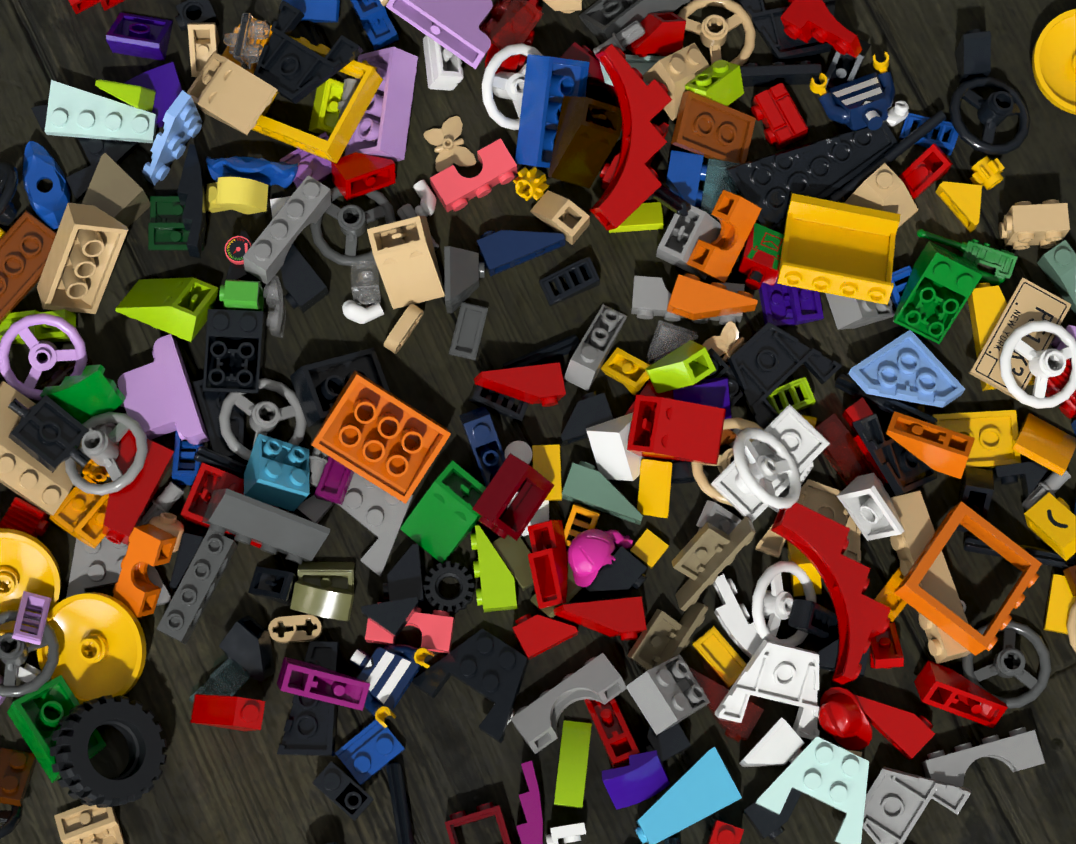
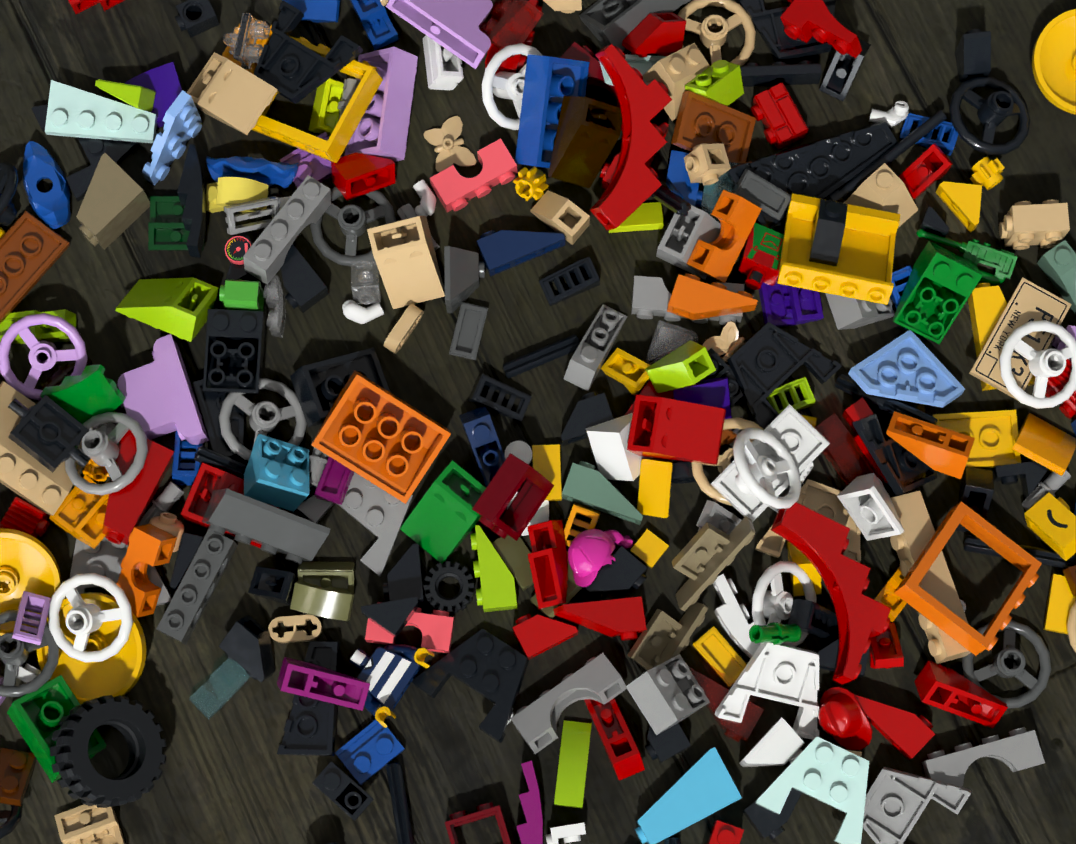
(81, 259): tan slope -> none
(88, 617): none -> white piece
(140, 36): dark purple slope -> none
(202, 45): tan slope -> none
(228, 712): red slope -> none
(231, 218): none -> light grey tile
(529, 383): red slope -> none
(624, 37): light grey axle -> none
(637, 781): dark purple slope -> none
(707, 163): none -> tan brick
(762, 194): none -> dark grey tile
(775, 633): none -> green pin
(828, 232): none -> black slope
(859, 101): dark blue torso -> none
(933, 223): none -> black slope

